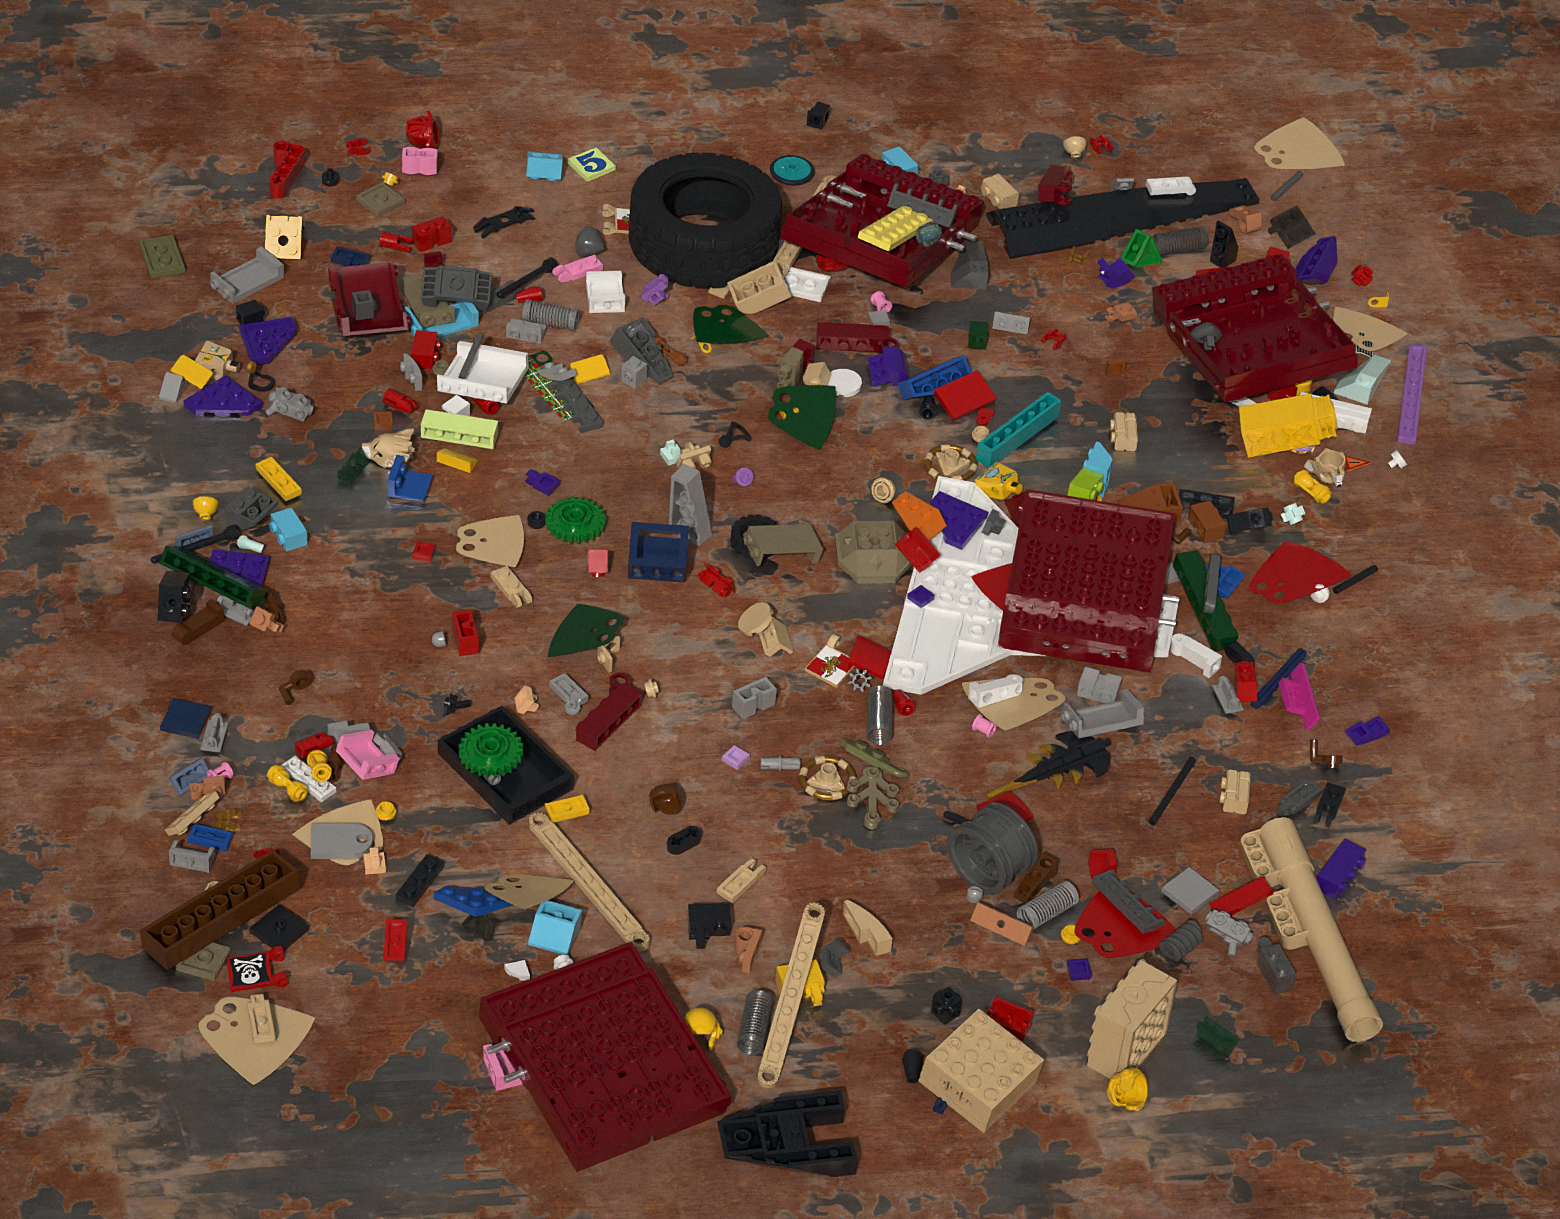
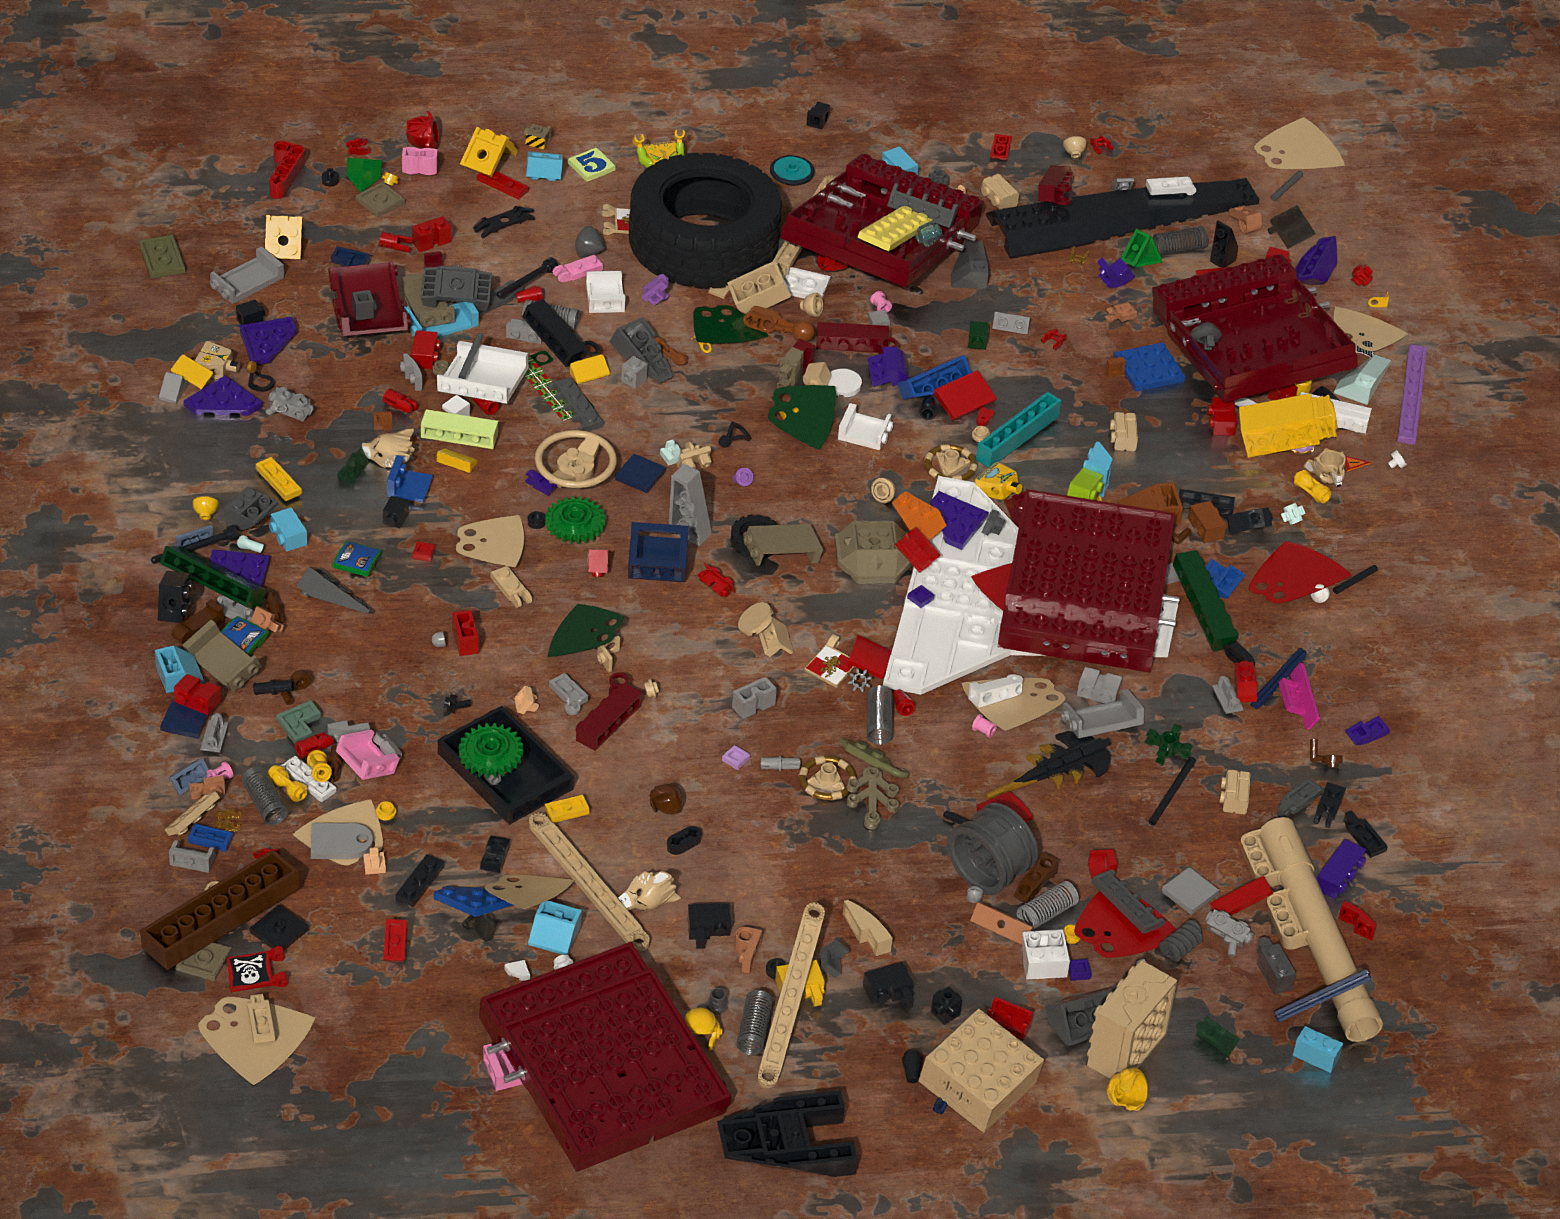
(174, 664): none -> medium azure slope
(196, 695): none -> red brick
(221, 657): none -> dark tan panel
(245, 634): none -> slope
(264, 811): none -> dark grey piece
(274, 687): none -> black pin
(295, 720): none -> sand green plate
(324, 586): none -> dark grey wedge
(357, 558): none -> slope
(363, 172): none -> green slope
(395, 512): none -> black brick
(493, 145): none -> yellow bracket
(495, 854): none -> black slope
(504, 184): none -> red tile
(537, 136): none -> dark tan brick
(556, 333): none -> black hinge
(556, 372): light grey slope -> none
(576, 466): none -> tan piece
(640, 473): none -> dark blue tile
(652, 153): none -> torso
(655, 888): none -> tan piece
(717, 1001): none -> flat silver piece
(740, 881): tan hinge -> none
(769, 321): none -> dark orange beam
(771, 967): none -> pearl dark grey tile
(812, 304): none -> tan brick
(864, 429): none -> white panel
(889, 983): none -> black hinge
(1001, 146): none -> red slope
(1045, 954): none -> white slope
(1074, 1016): none -> dark grey wedge
(1150, 367): none -> blue plate
(1168, 744): none -> dark green pin
(1196, 653): white leg -> none
(1211, 584): dark grey beam -> none
(1222, 417): none -> red brick
(1317, 1049): none -> medium azure brick
(1322, 995): none -> dark blue axle
(1363, 923): none -> red slope
(1364, 835): none -> black hinge

